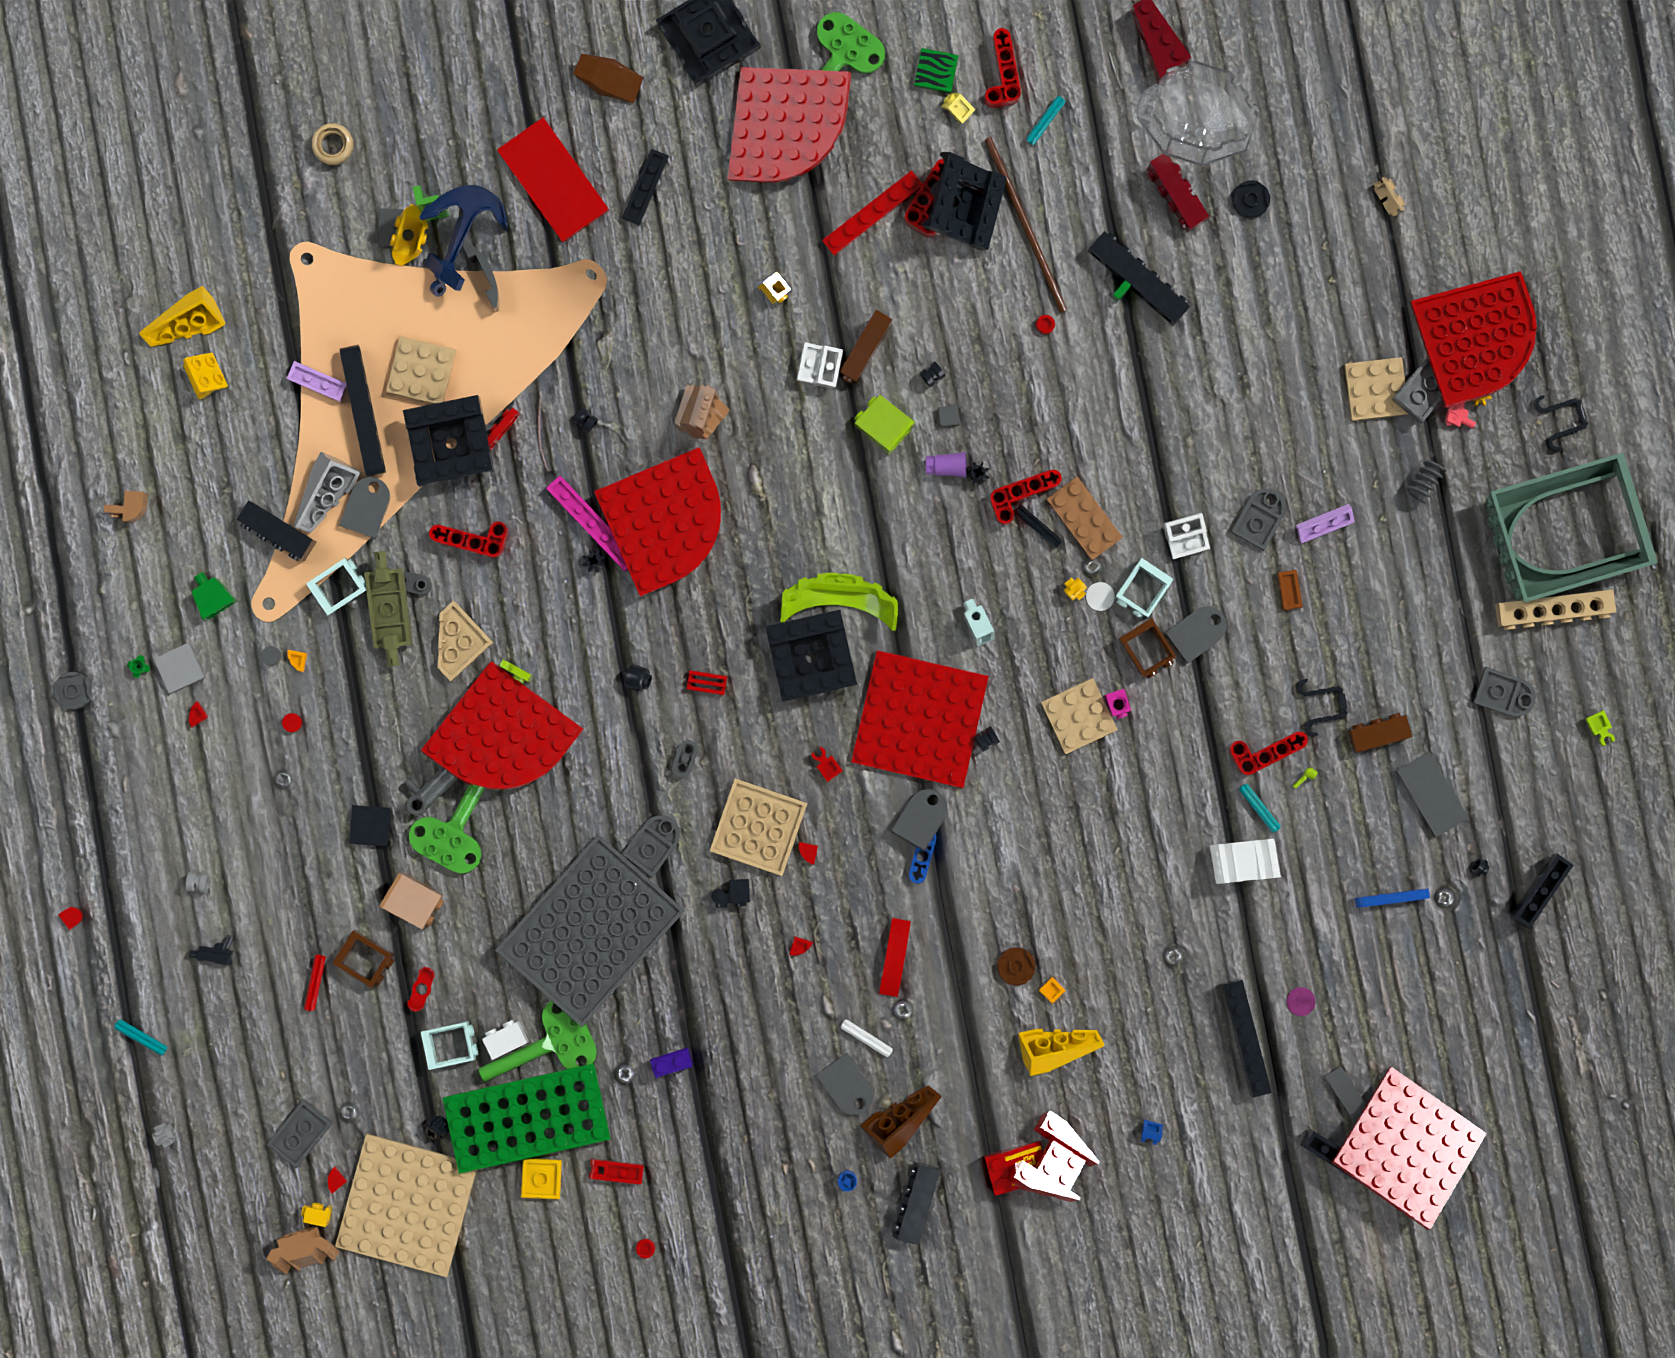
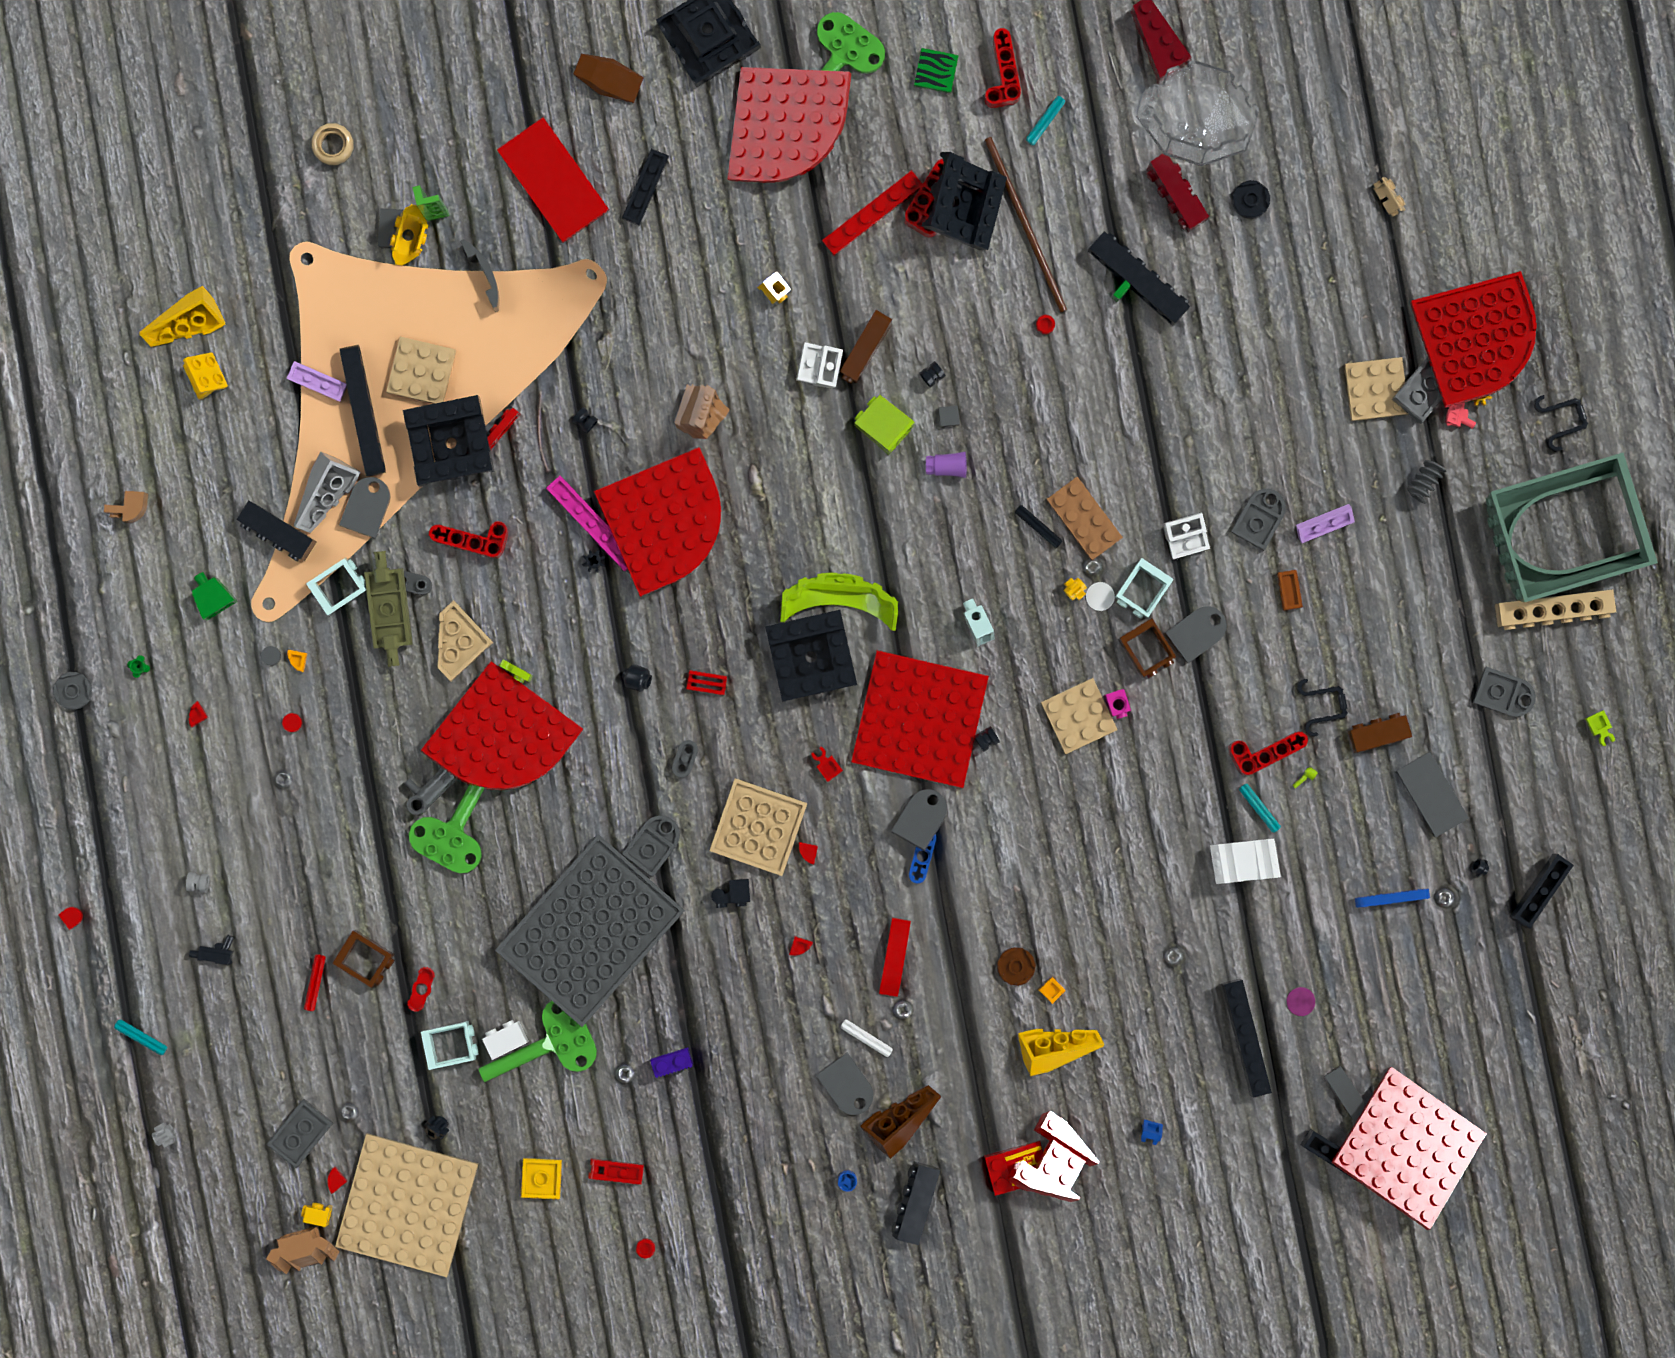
(179, 668): light grey tile -> none
(370, 825): black tile -> none
(412, 900): slope -> none
(471, 202): dark blue piece -> none
(529, 1087): green piece -> none
(958, 107): light yellow bracket -> none
(975, 468): black gear -> none
(1026, 492): red beam -> none

